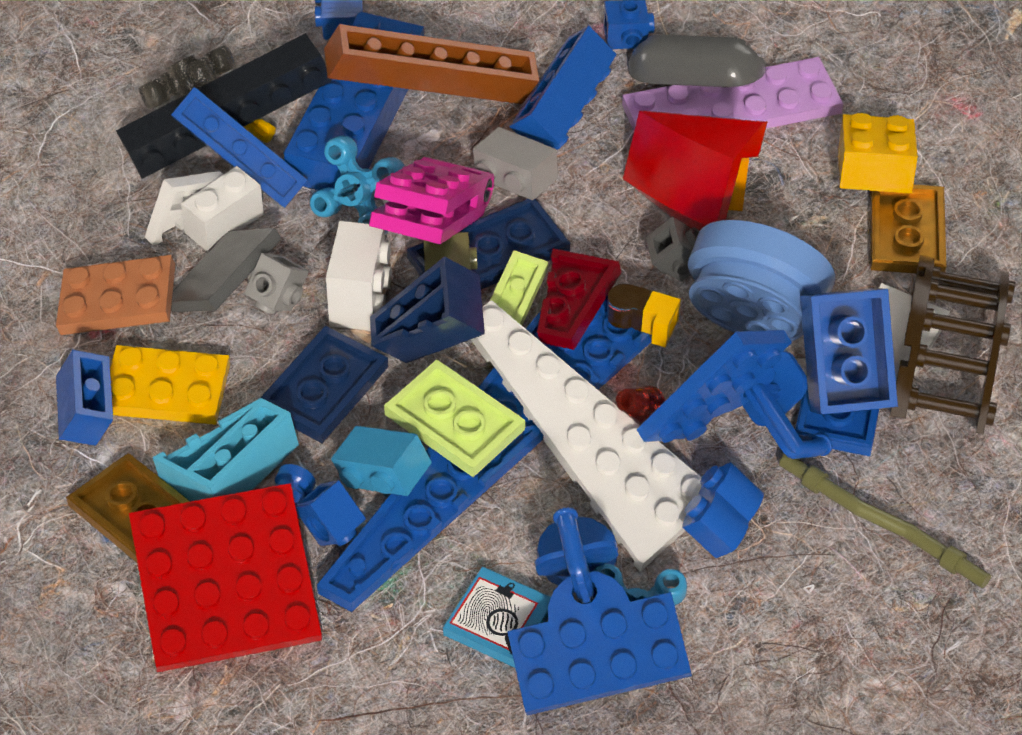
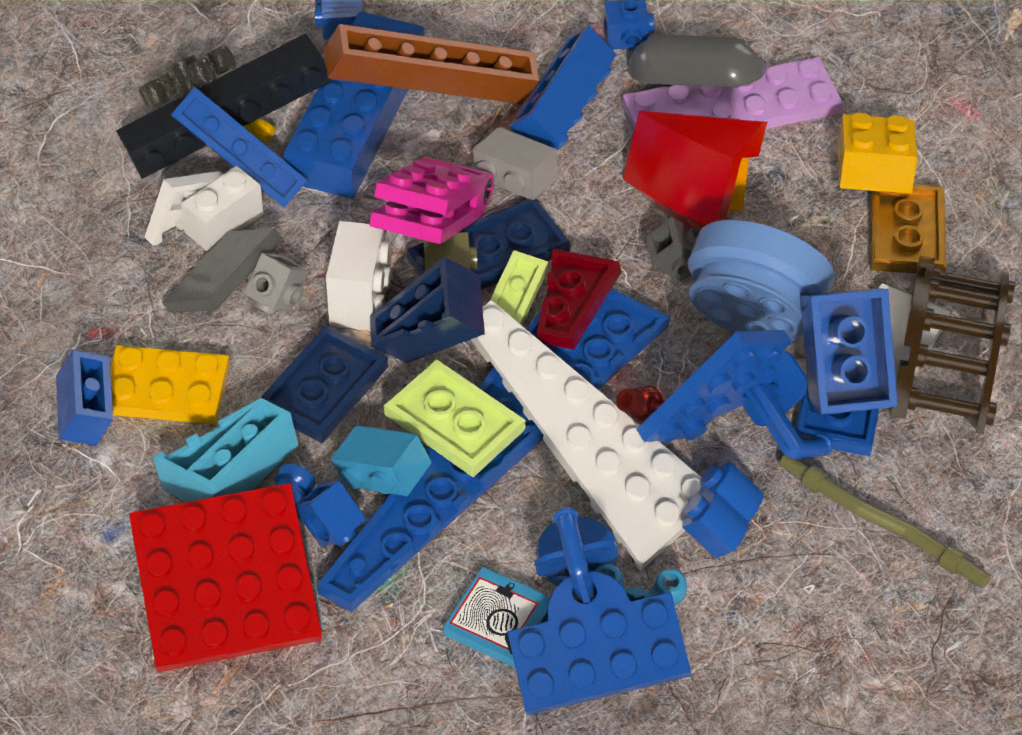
(116, 295): nougat plate -> none
(118, 491): pearl gold tile -> none
(343, 152): dark azure gear -> none
(644, 311): leg -> none

